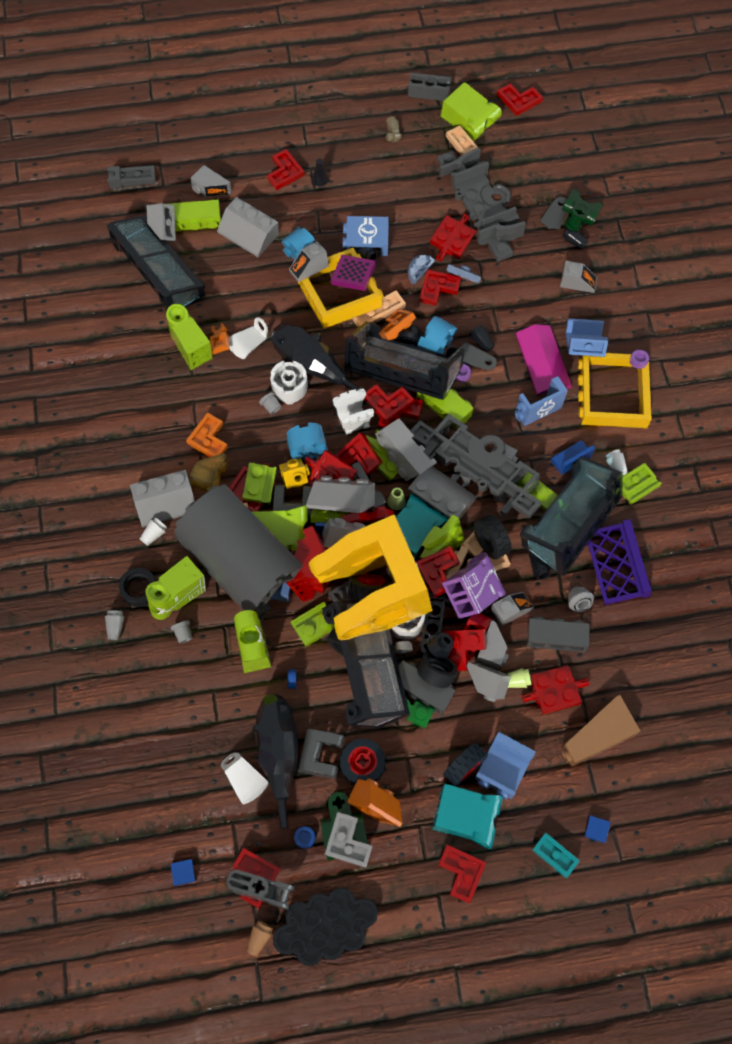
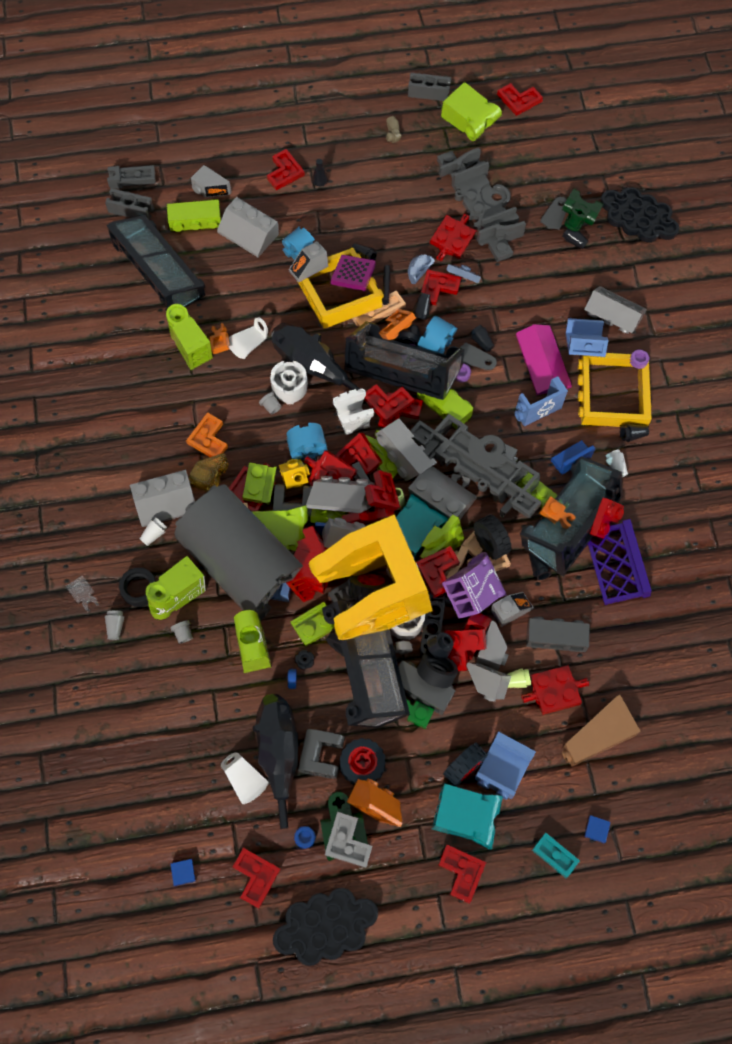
(81, 592): none -> clear plate
(129, 204): none -> dark grey piece
(162, 220): light grey slope -> none
(246, 883): dark grey piece -> none
(259, 937): medium nougat cone -> none
(304, 664): none -> black plate
(366, 232): medium blue panel -> none
(383, 492): none -> red plate
(386, 284): none -> black bar
(422, 306): none -> black cone
(460, 140): light nougat plate -> none
(555, 512): none -> orange plate
(578, 277): light grey slope -> none
(580, 599): light grey cone -> none
(607, 512): none -> red plate
(615, 310): none -> light grey slope
(632, 432): none -> black cone
(639, 215): none -> black plate
(639, 483): lime plate -> none

